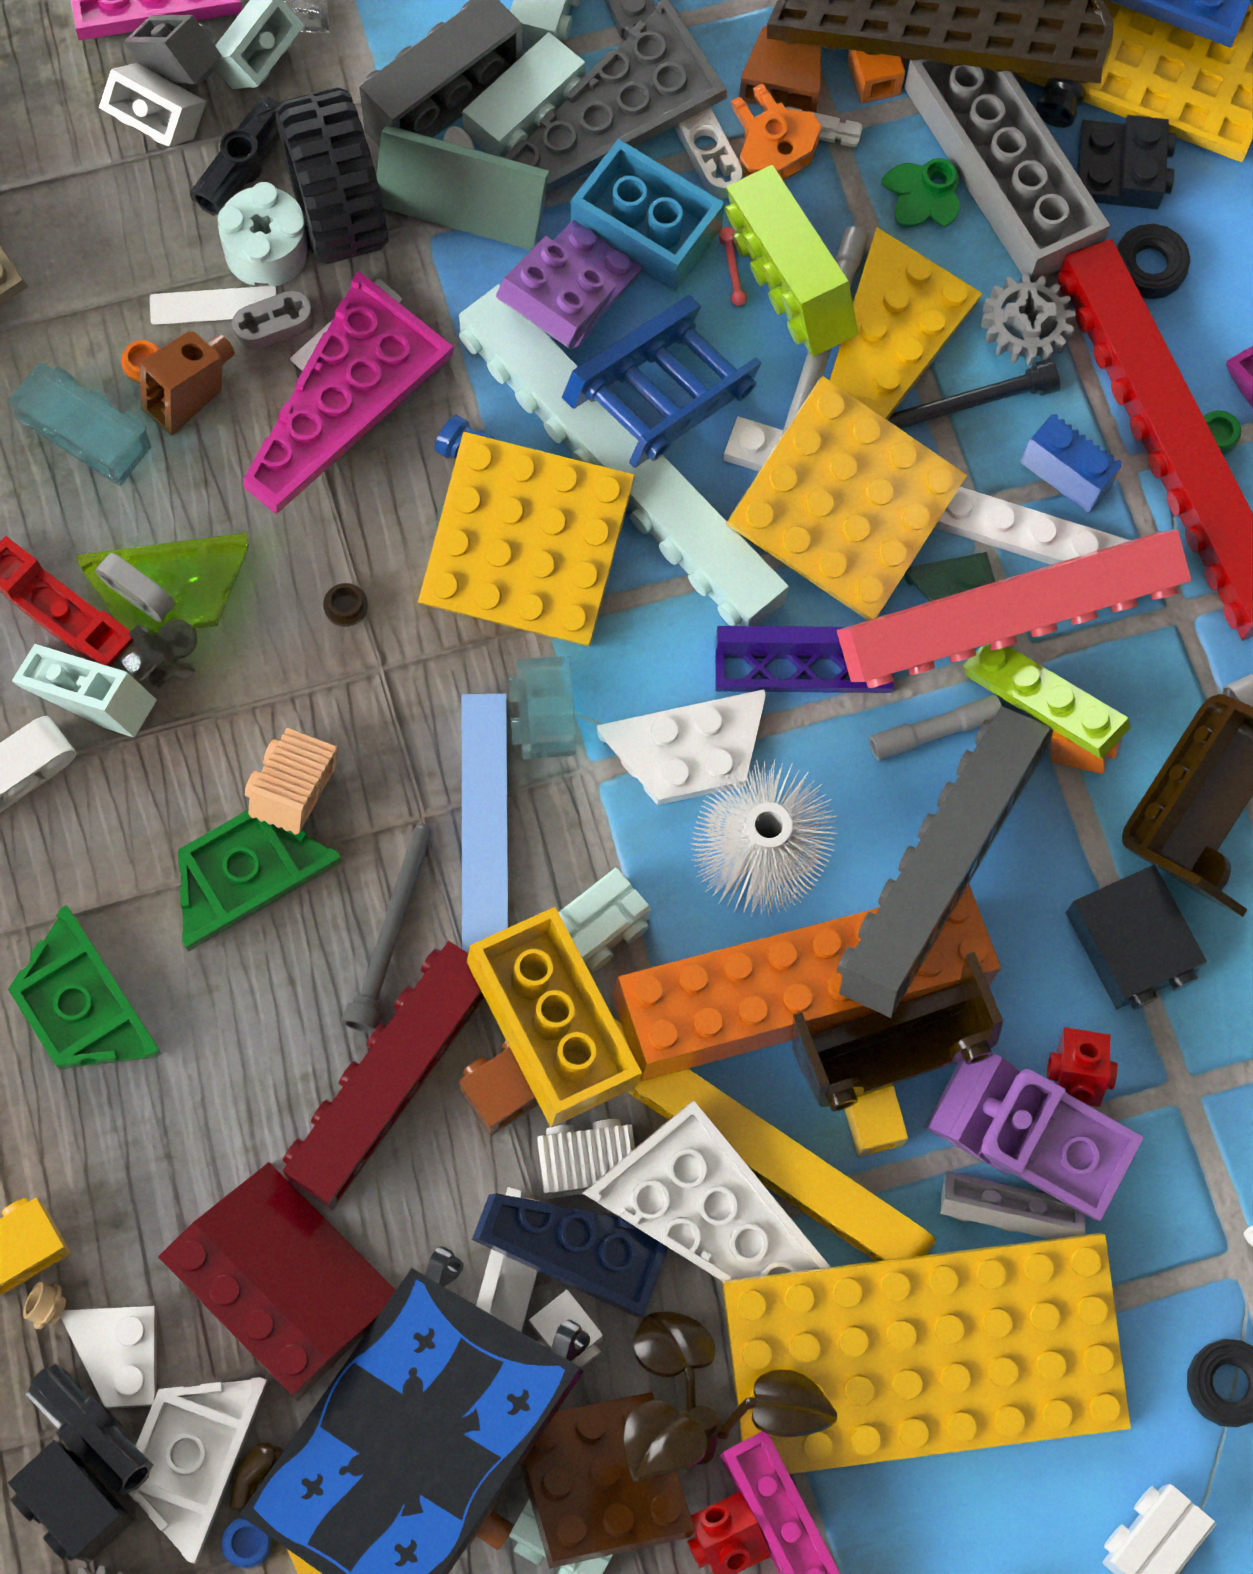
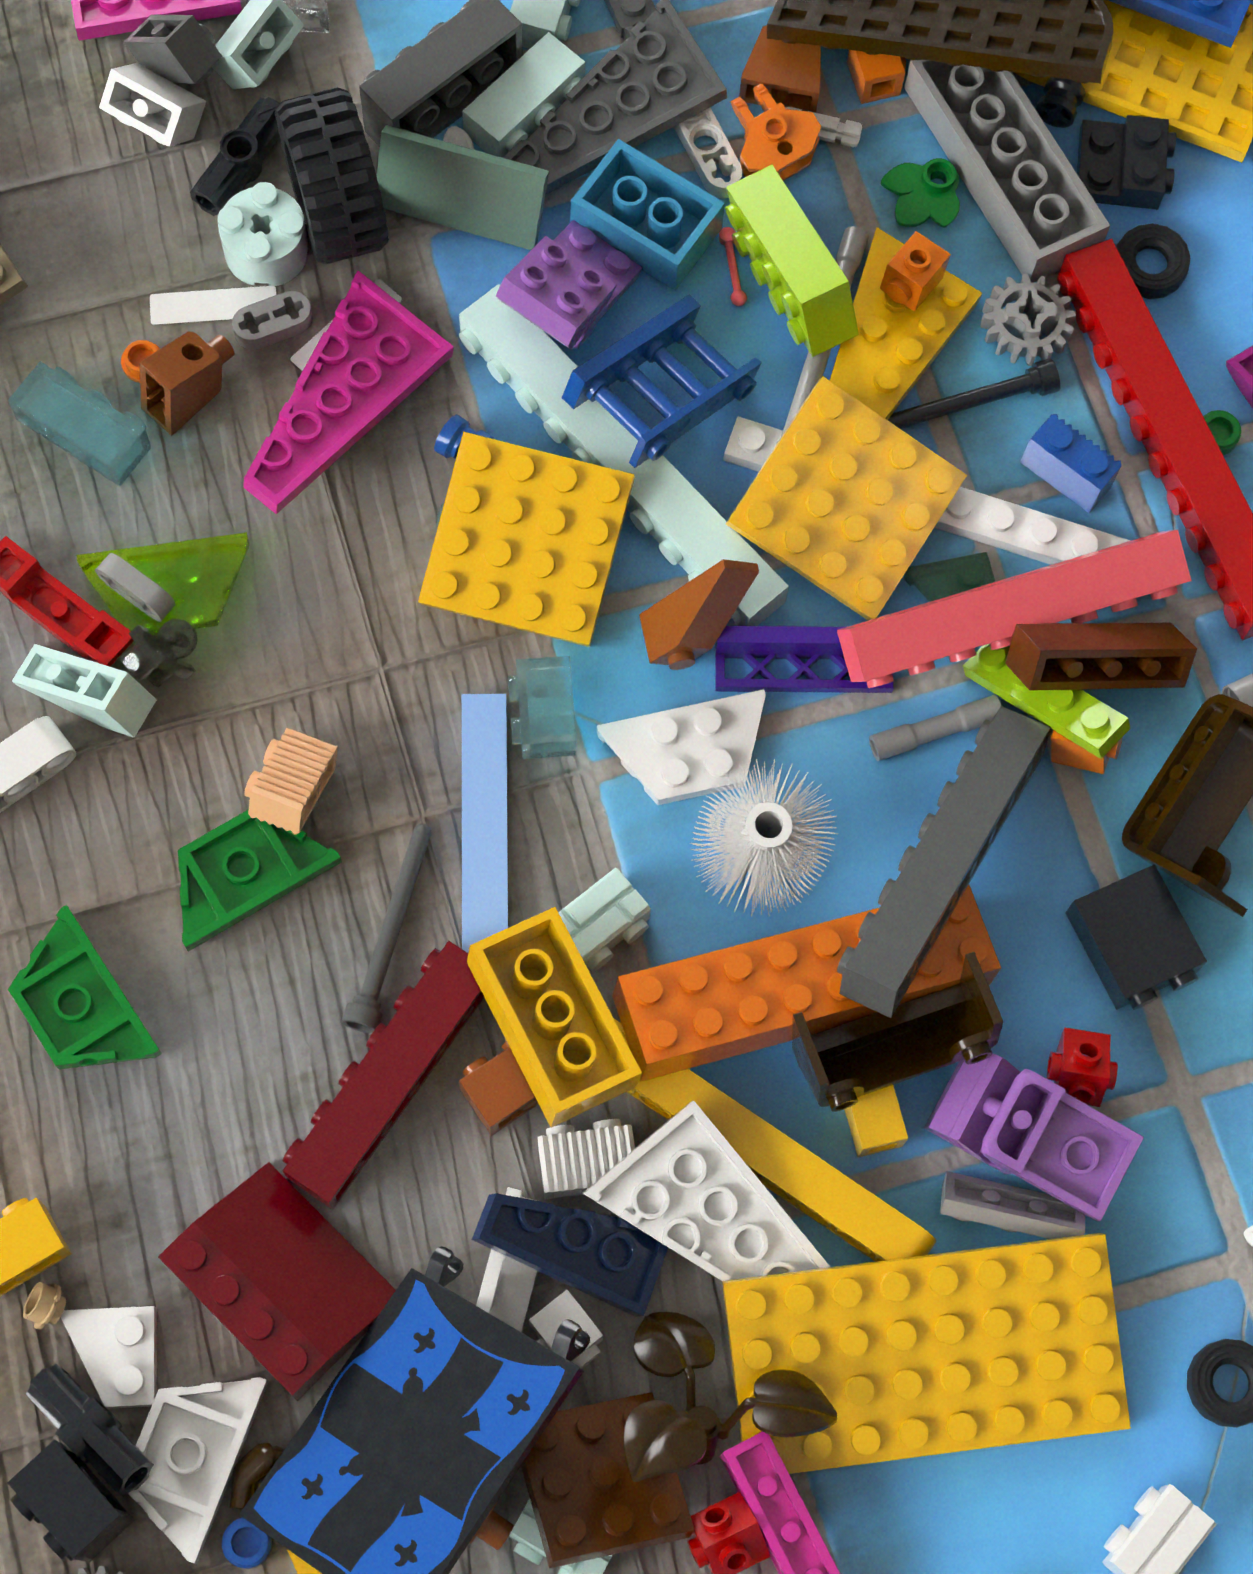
(345, 604): dark brown plate -> none
(695, 614): none -> dark orange slope
(914, 271): none -> orange brick
(1100, 656): none -> reddish brown brick

